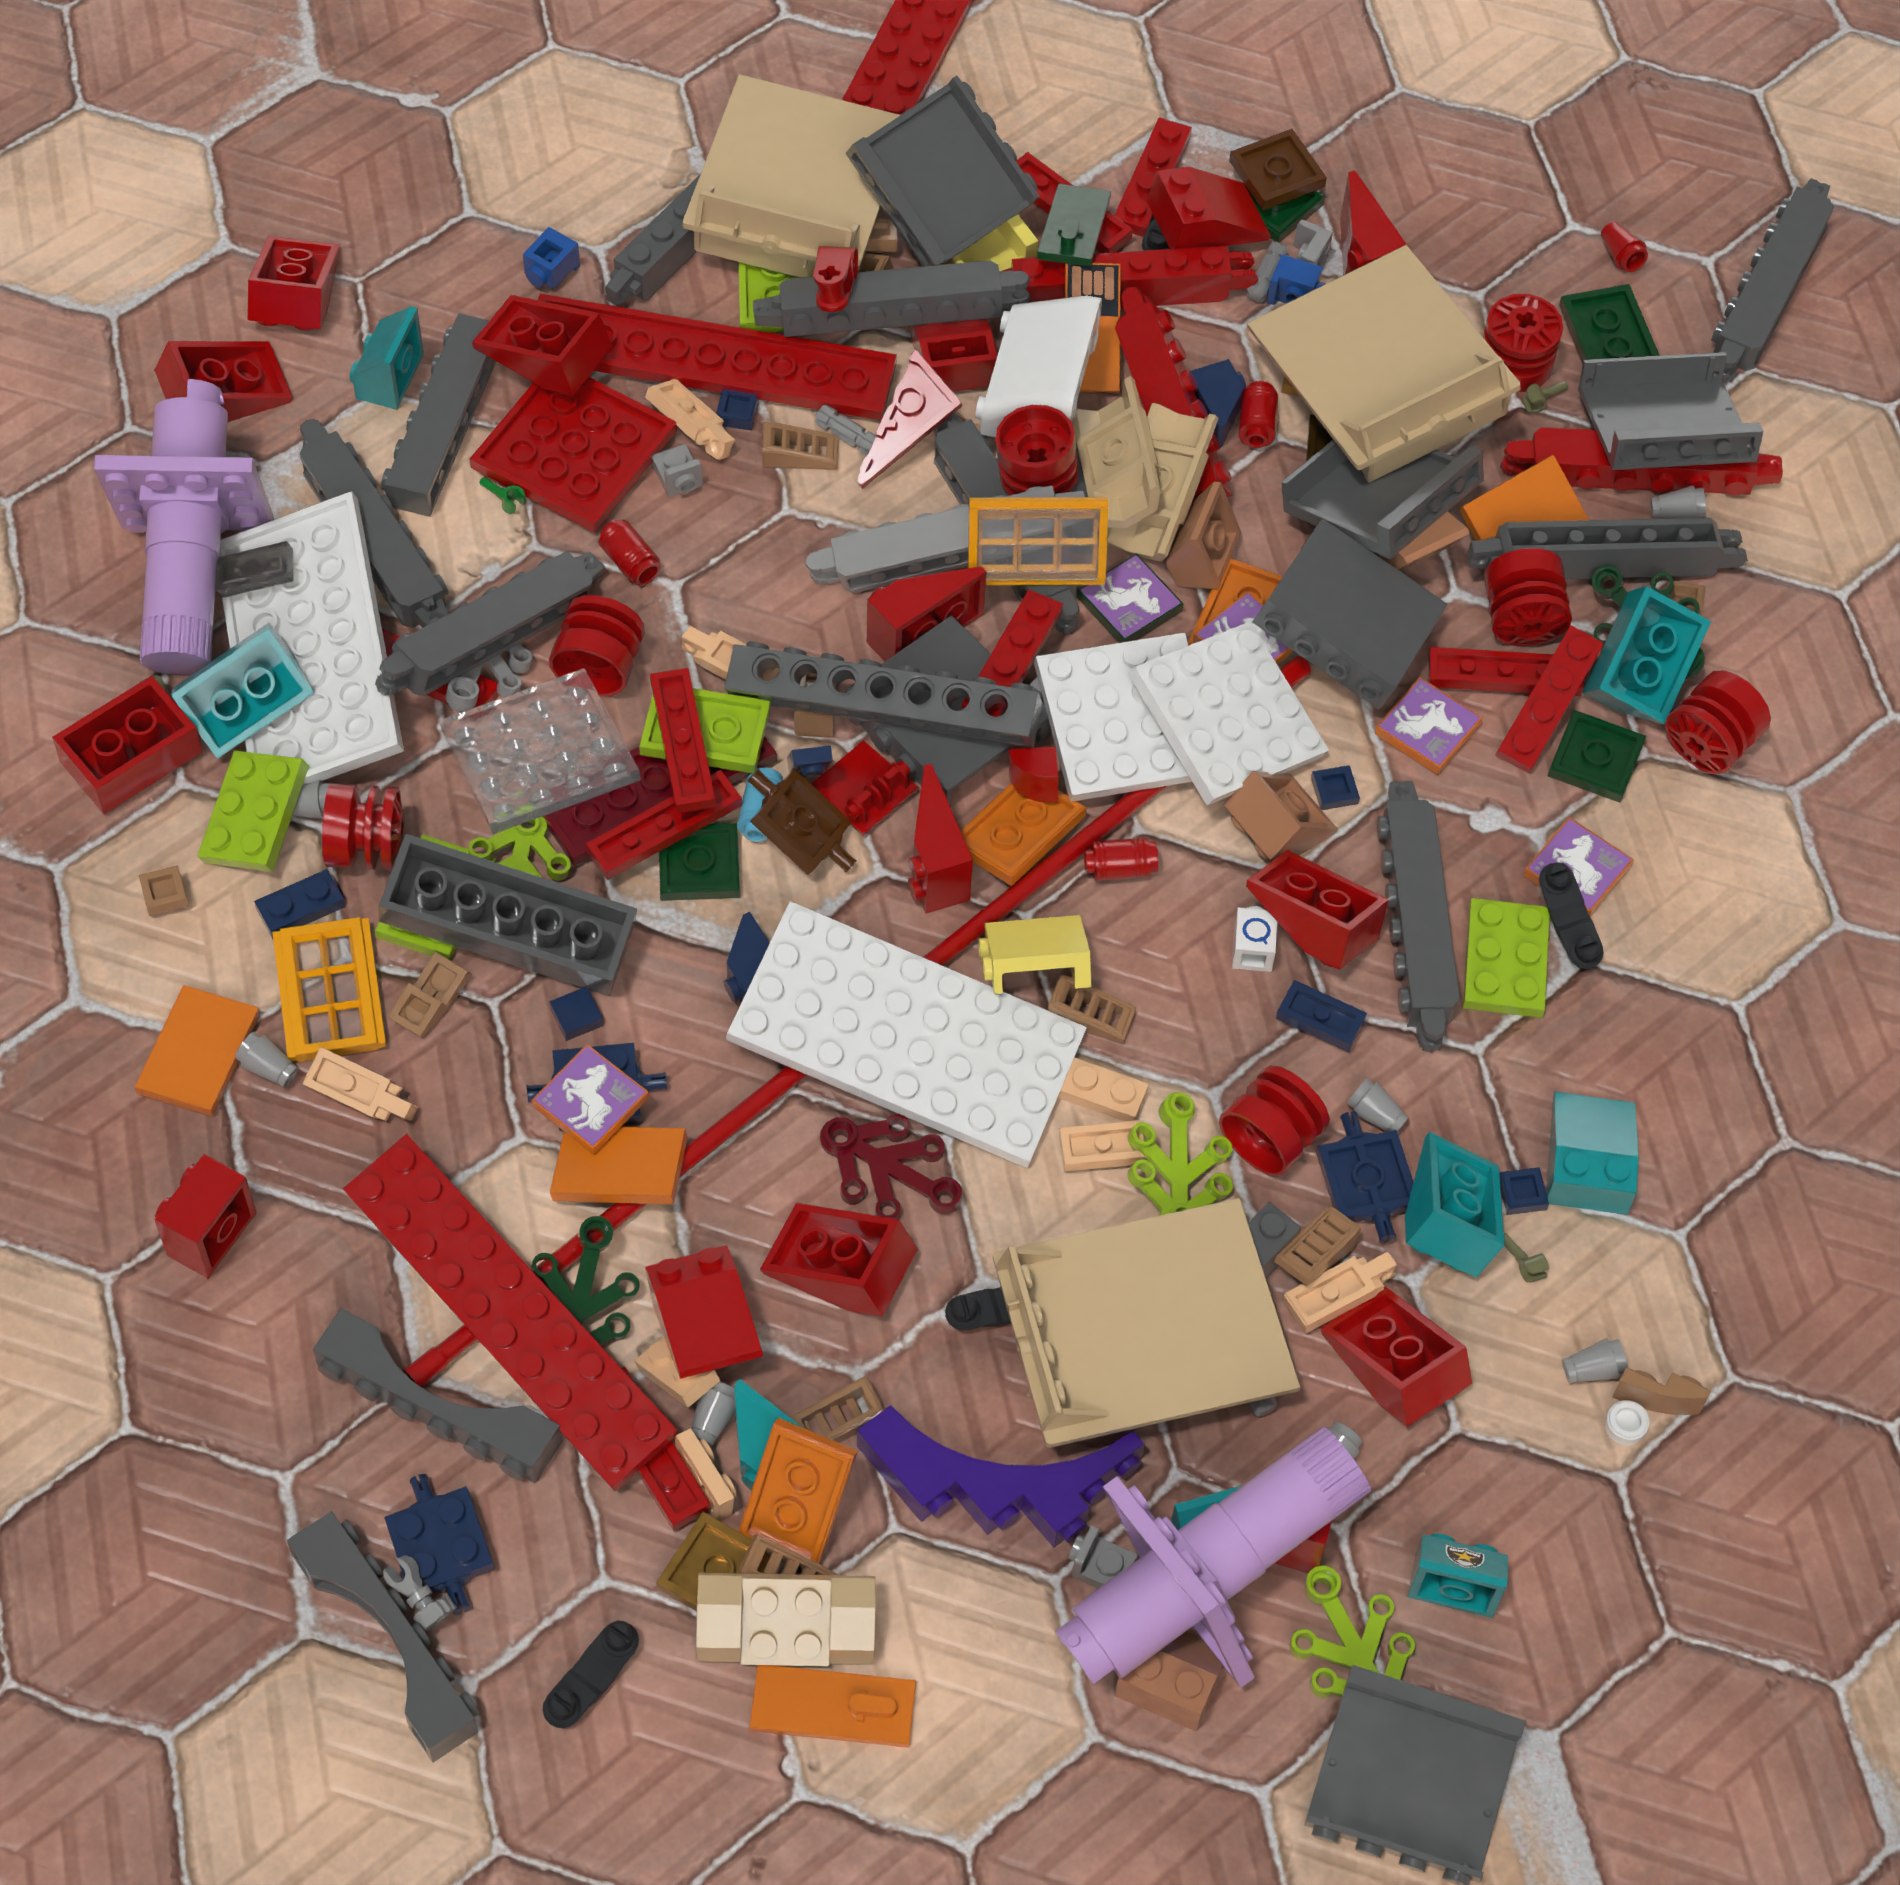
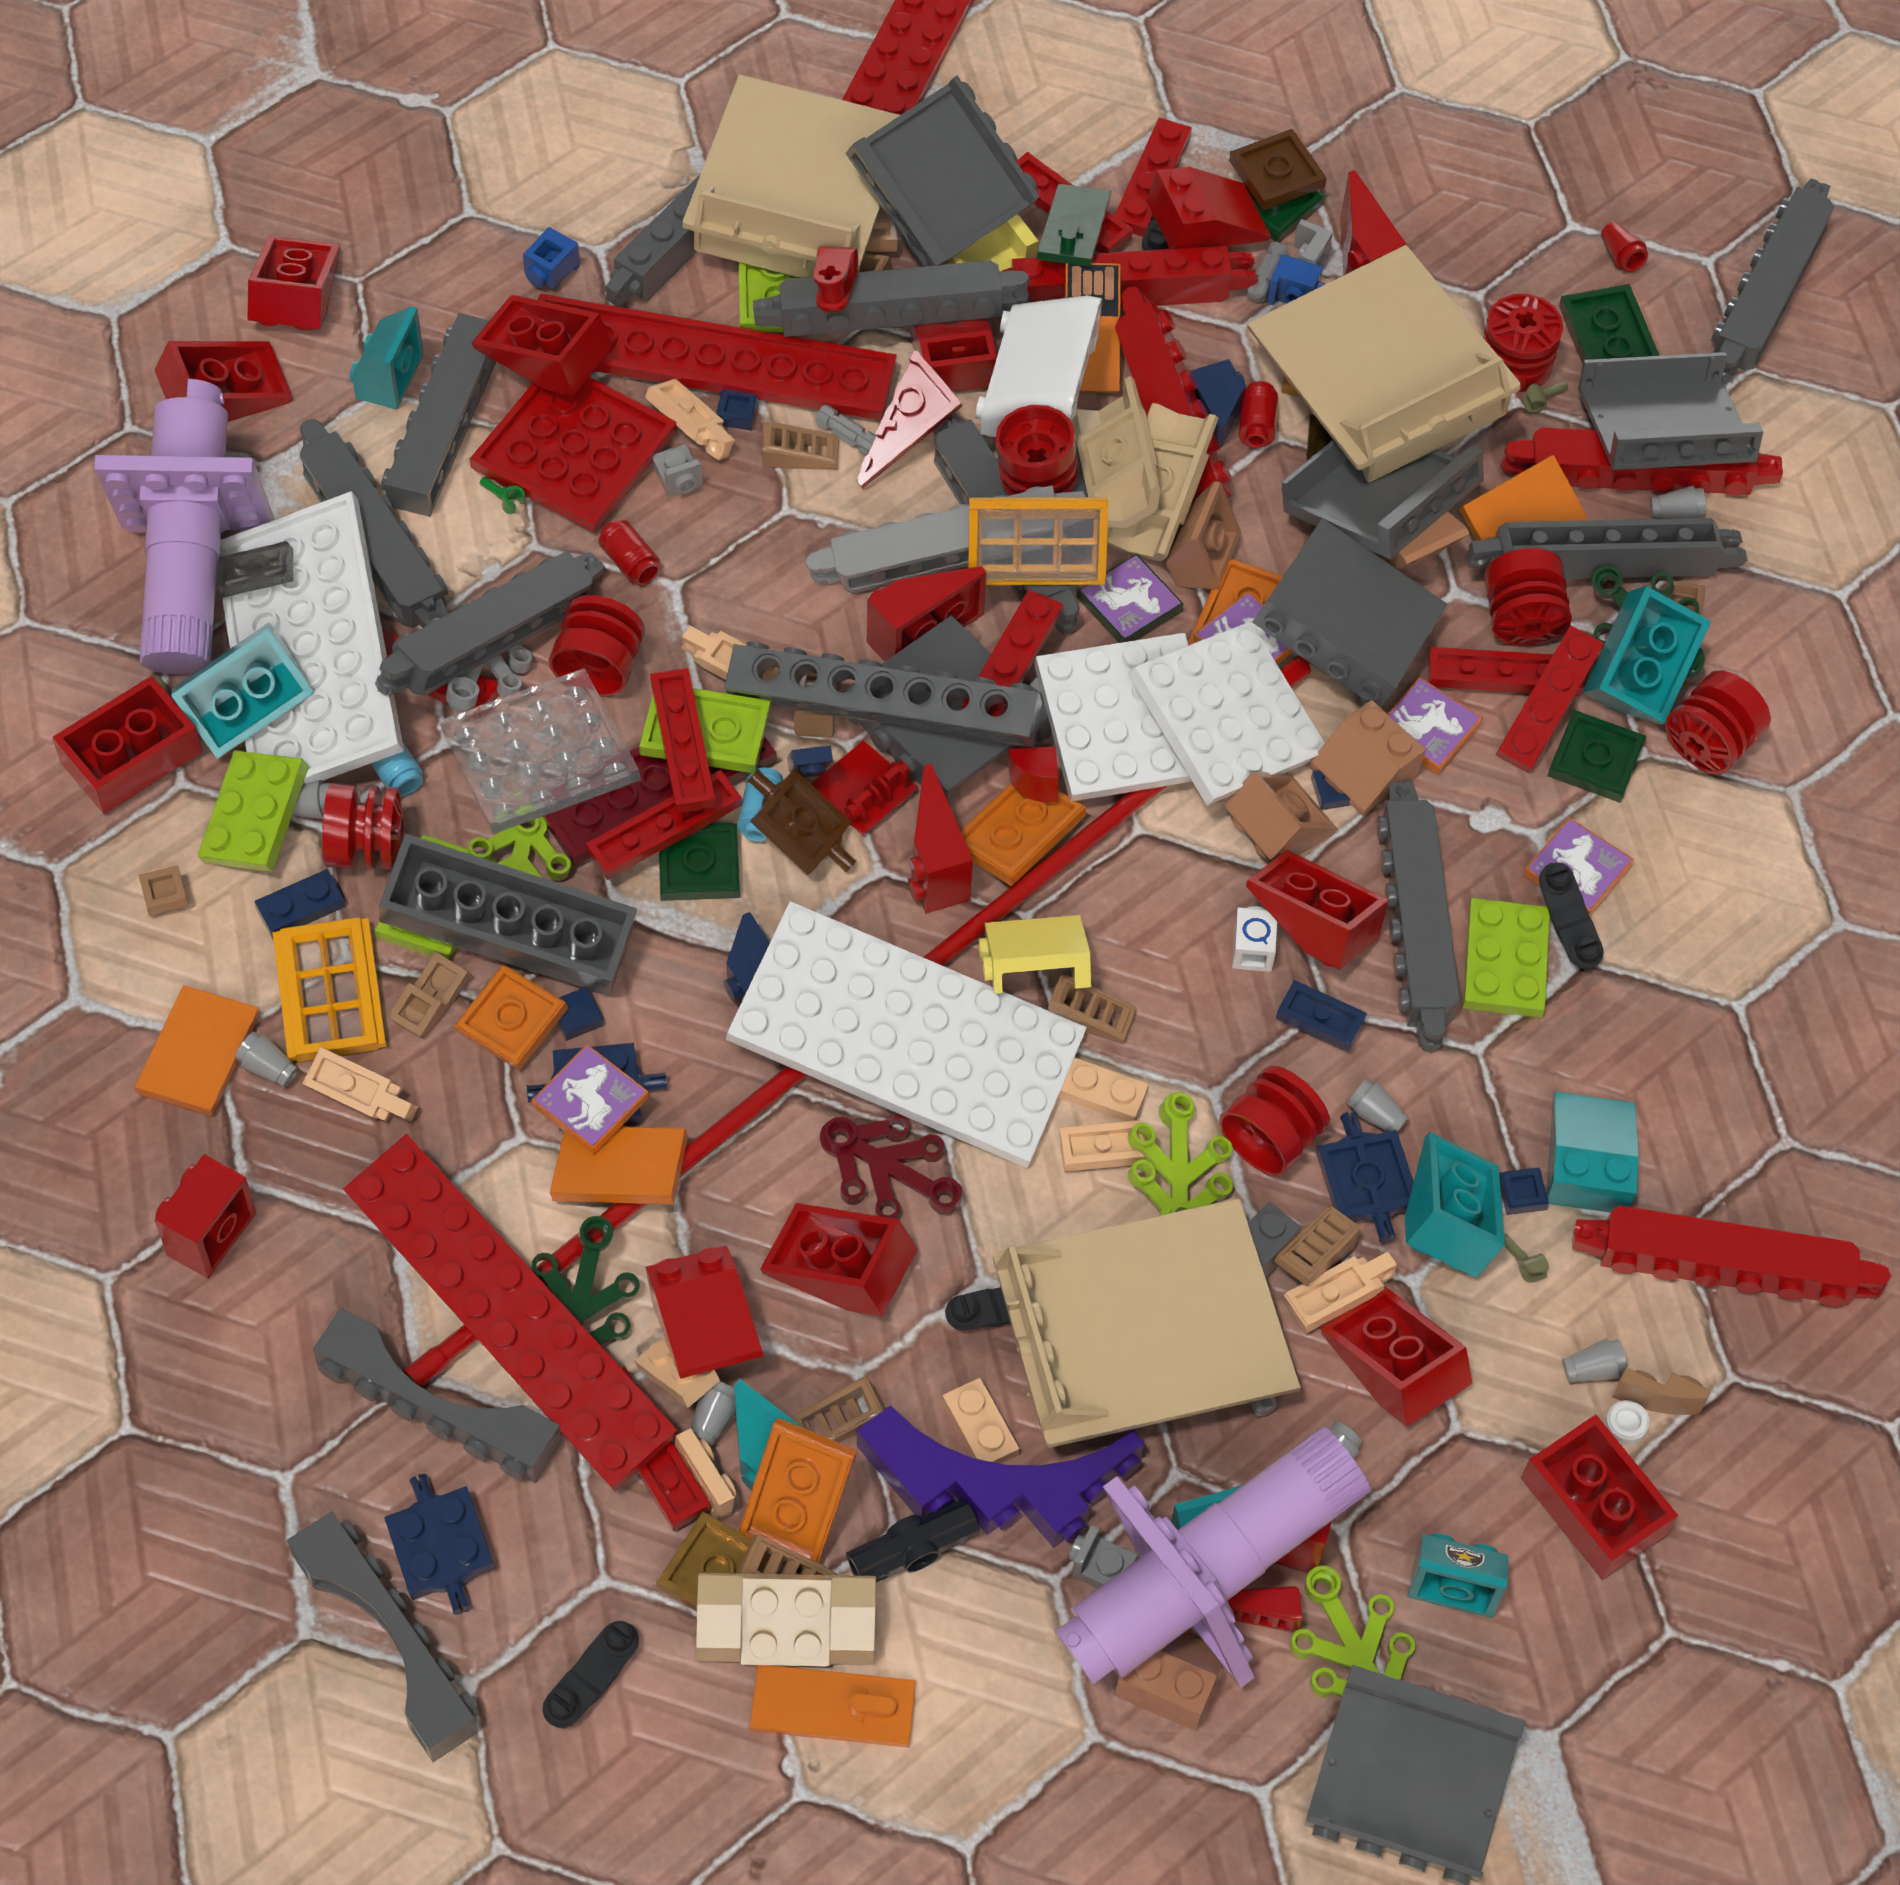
(400, 771): none -> medium azure head
(430, 1611): light grey piece -> none
(511, 1017): none -> orange tile
(914, 1542): none -> black piece
(980, 1423): none -> light nougat plate
(1121, 859): red head -> none
(1268, 1607): none -> red slope
(1368, 756): none -> nougat slope
(1599, 1496): none -> red brick
(1731, 1256): none -> red hinge

